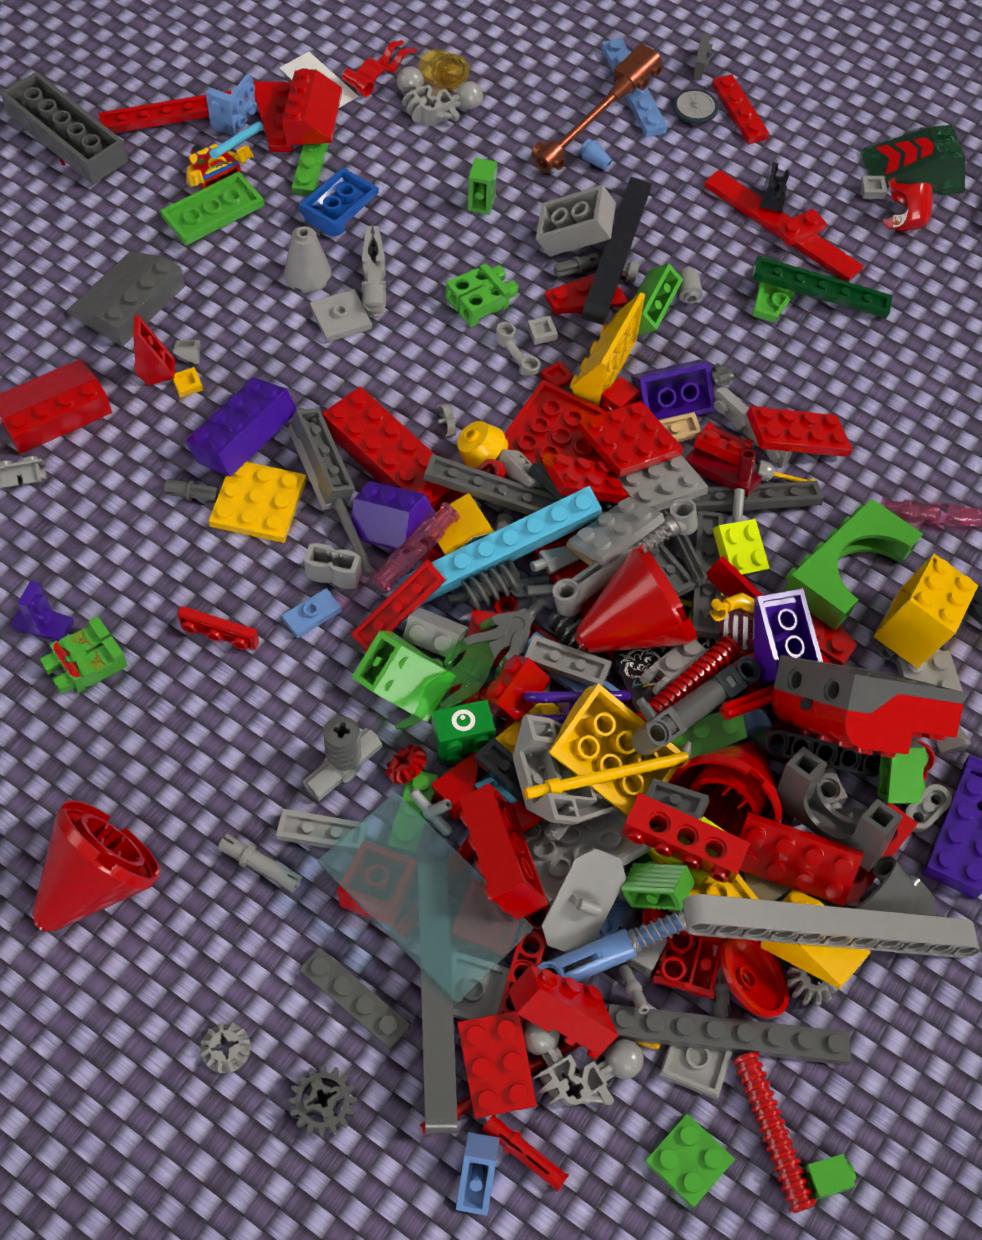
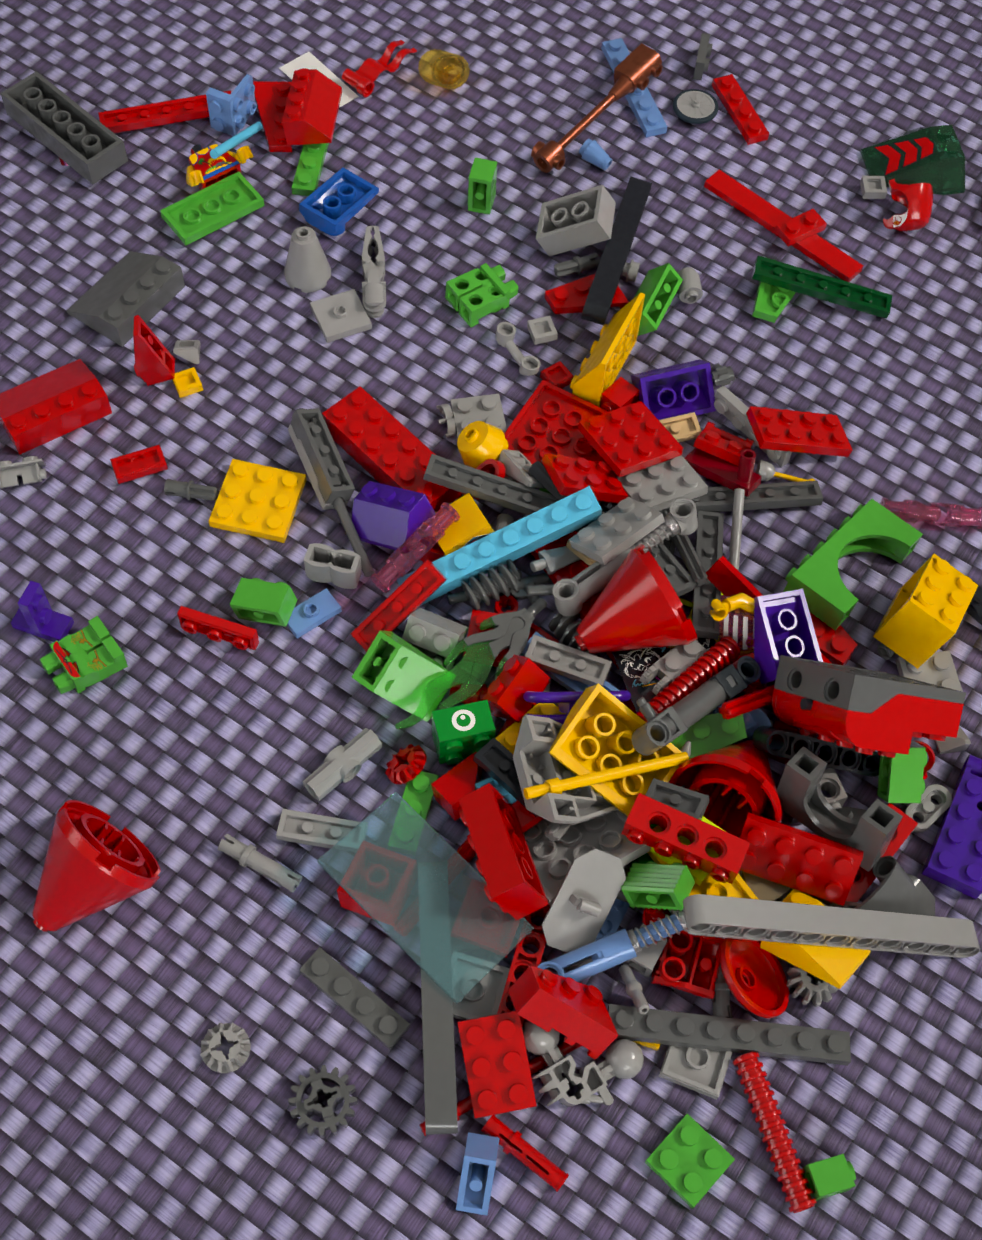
(139, 464): none -> red plate
(241, 426): dark purple brick -> none
(263, 601): none -> bright green brick
(342, 742): dark grey piece -> none
(433, 811): light grey piece -> none
(435, 109): light grey piece -> none
(478, 408): none -> light grey plate
(742, 546): neon yellow plate -> none
(774, 190): black hinge -> none

